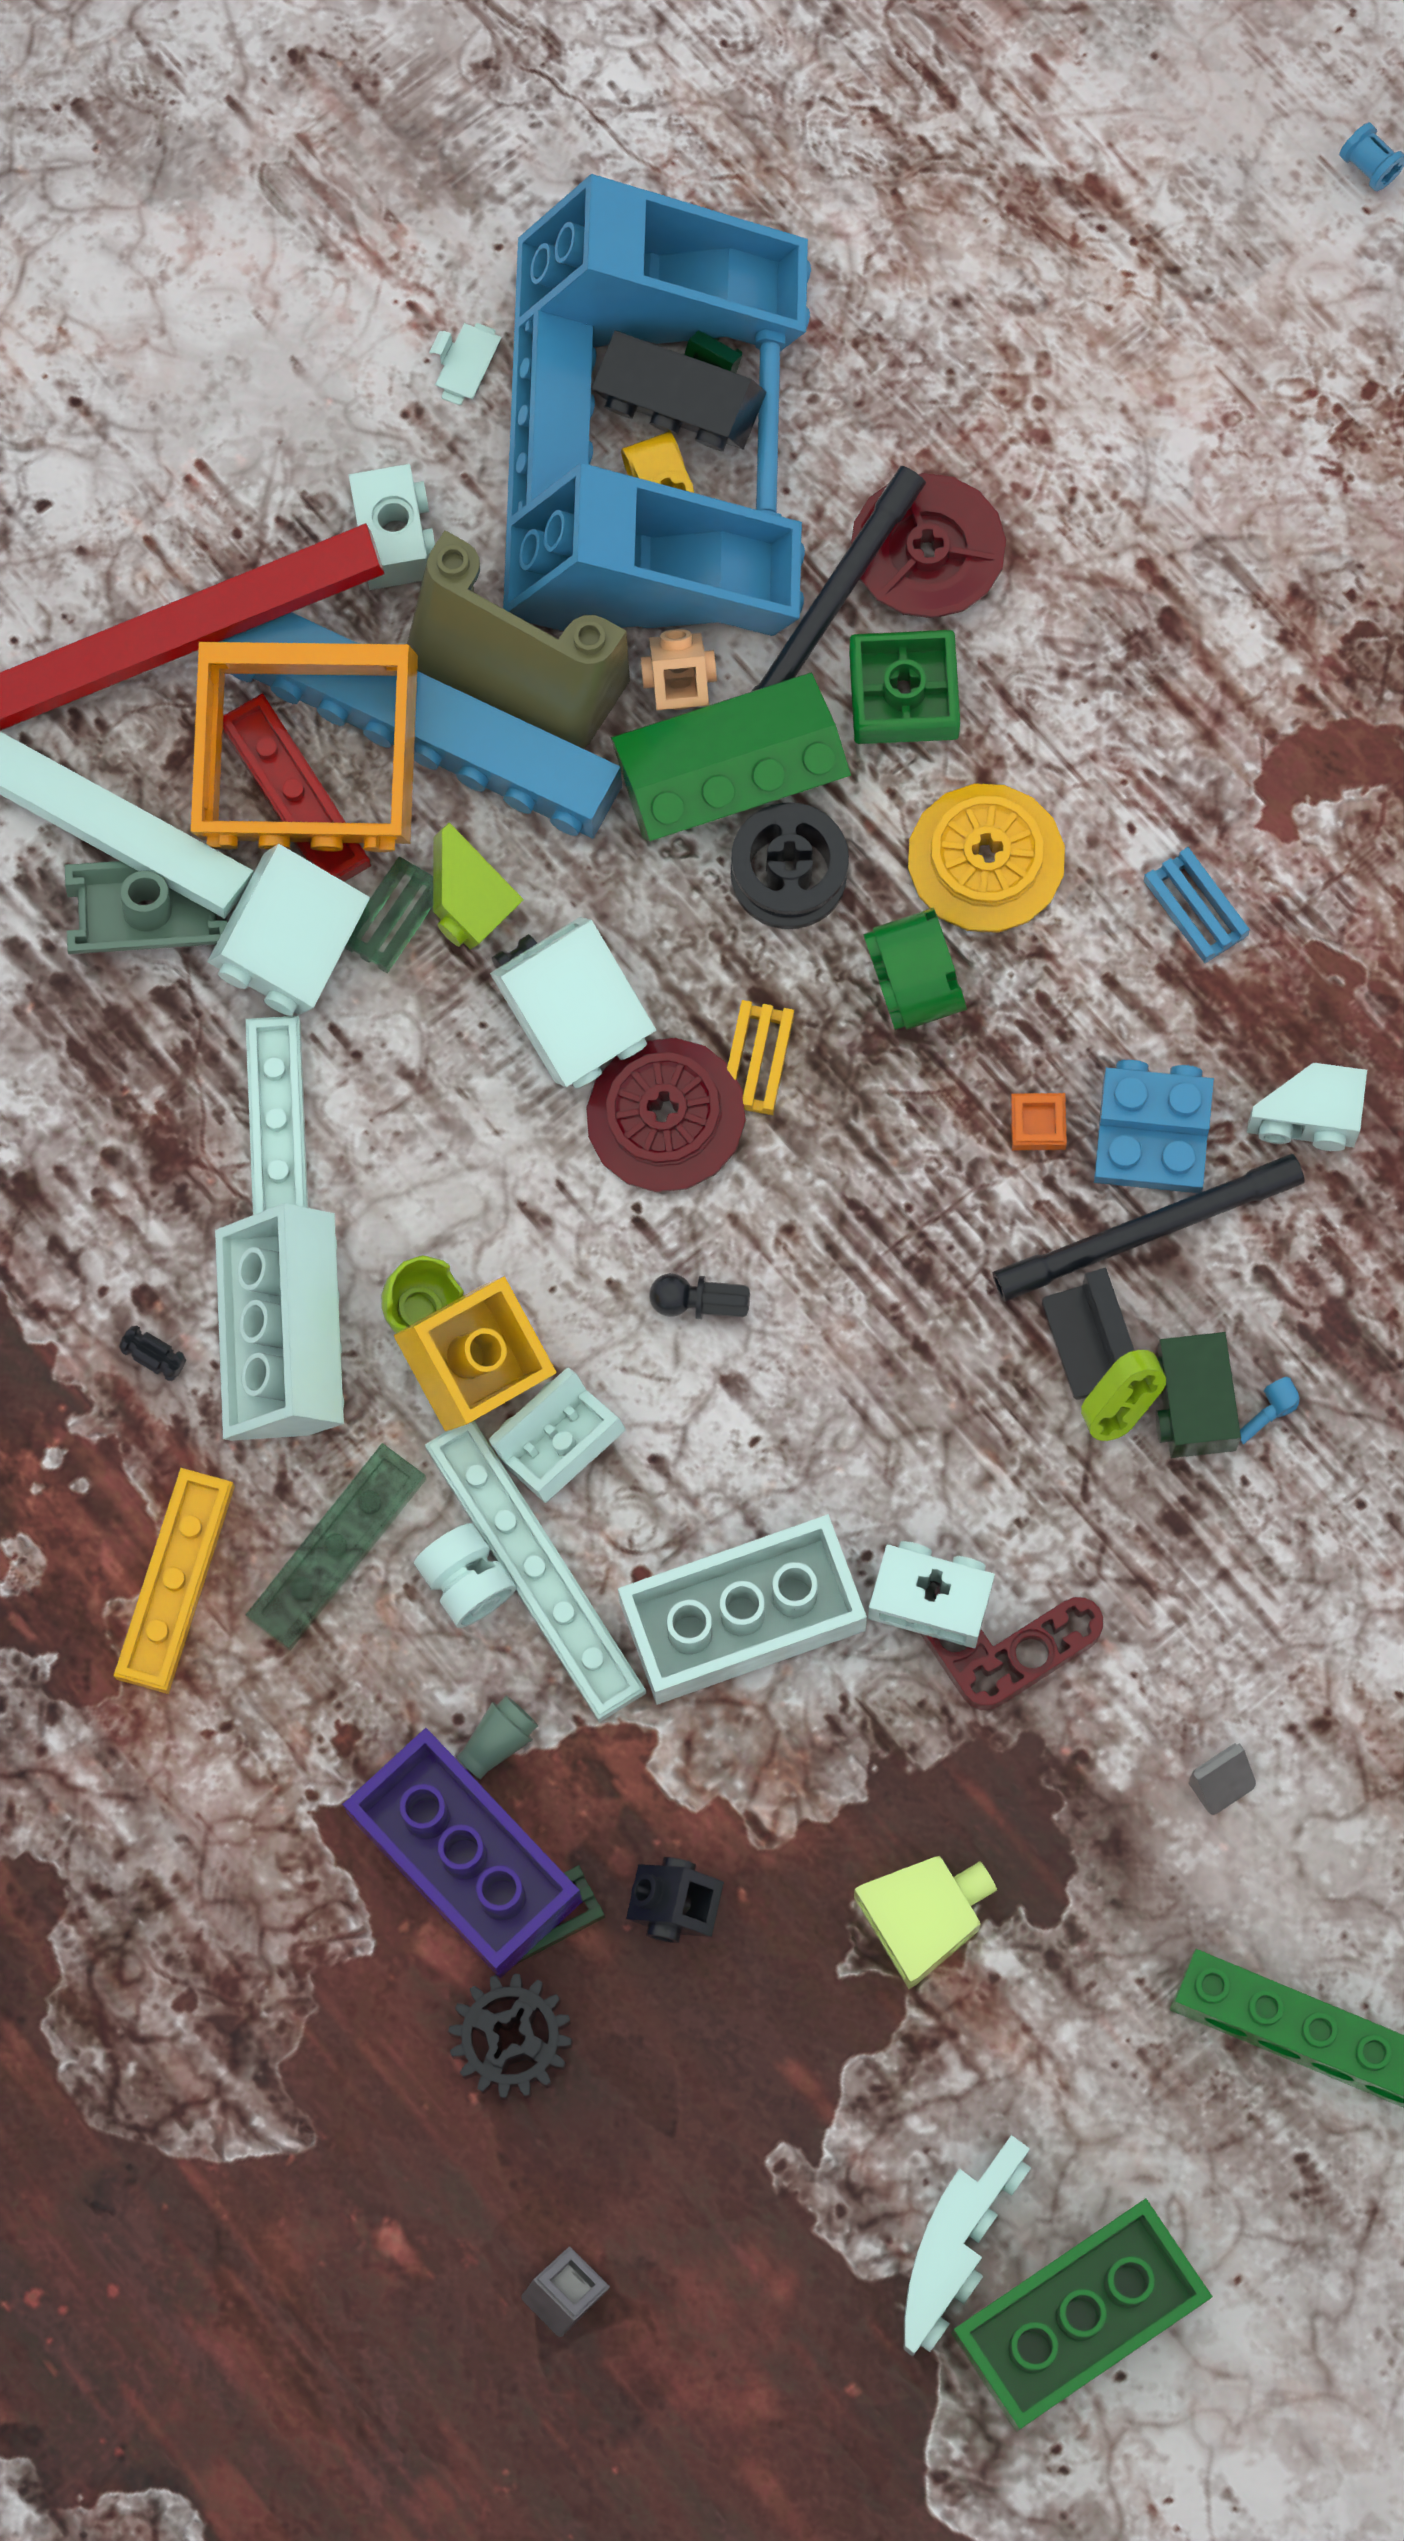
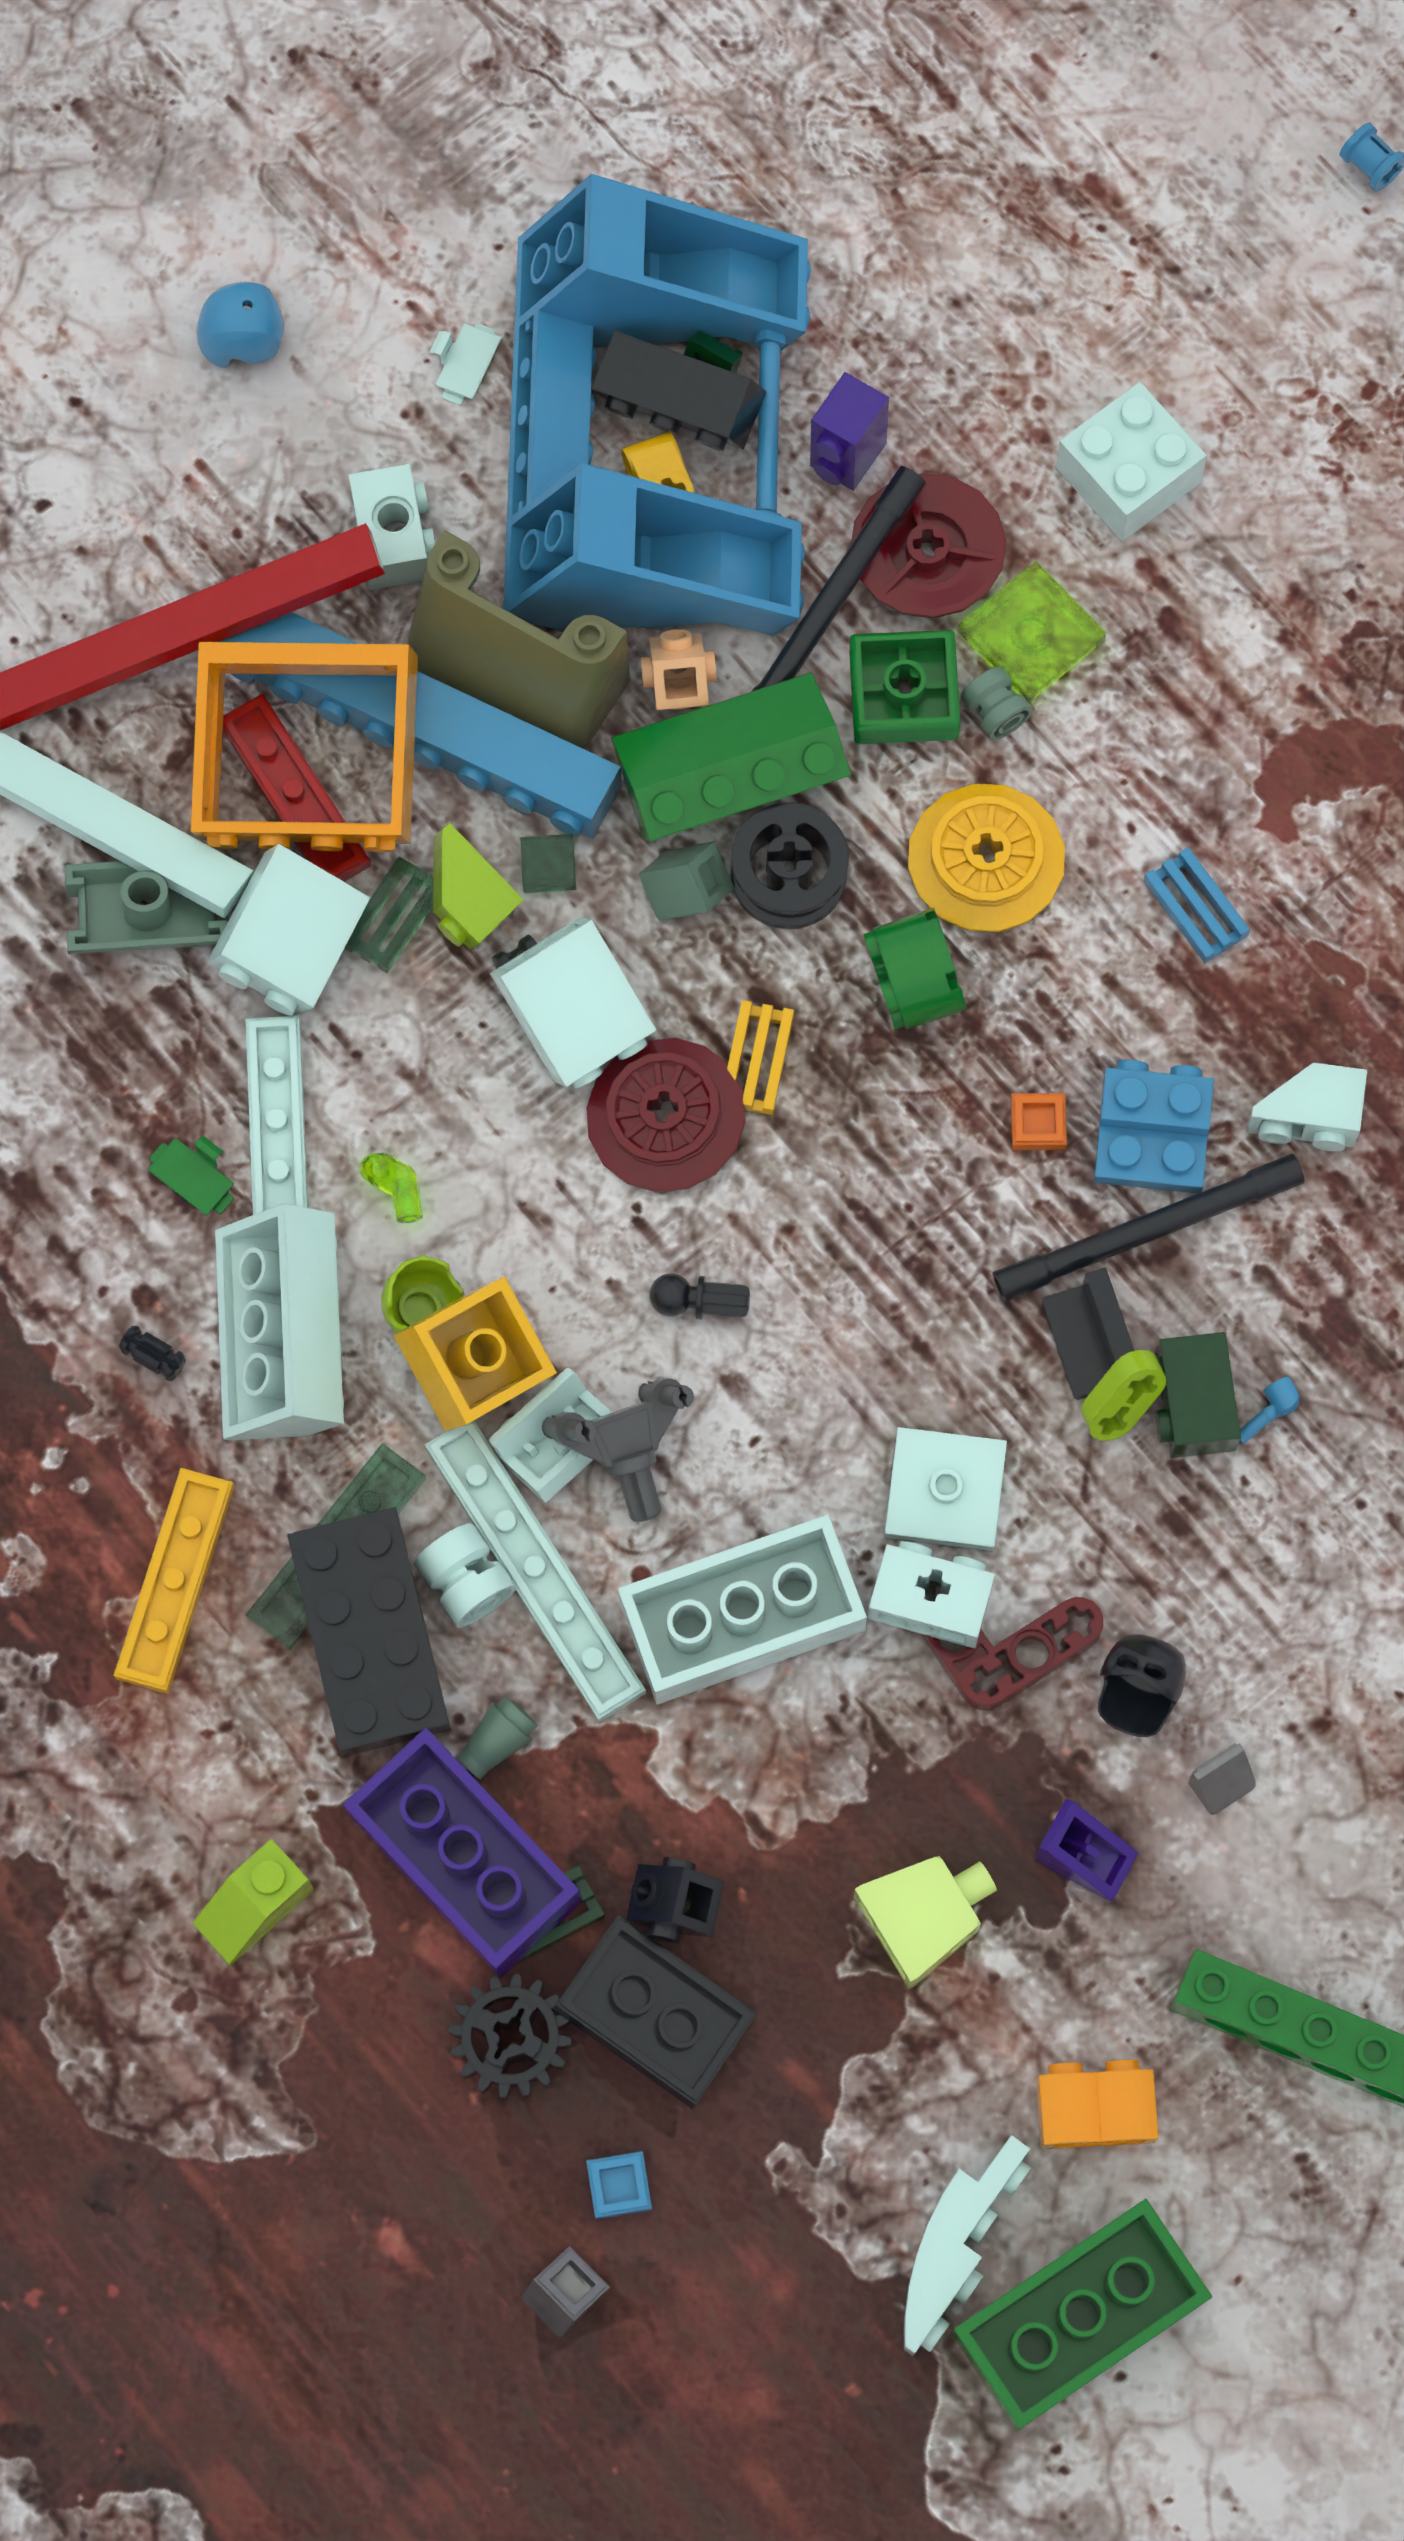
(193, 1174): none -> green piece
(233, 332): none -> dark azure helmet
(252, 1901): none -> lime slope
(368, 1631): none -> black brick
(396, 1180): none -> clear neon green arm
(548, 863): none -> clear green tile
(619, 2185): none -> dark azure tile
(626, 1440): none -> dark grey axle
(655, 2011): none -> black tile
(686, 881): none -> sand green panel
(848, 432): none -> dark purple brick
(945, 1489): none -> light aqua plate
(998, 705): none -> sand green wheel
(1032, 631): none -> clear neon green tile
(1086, 1851): none -> dark purple slope
(1096, 2106): none -> light orange brick
(1131, 461): none -> light aqua brick
(1141, 1684): none -> black helmet

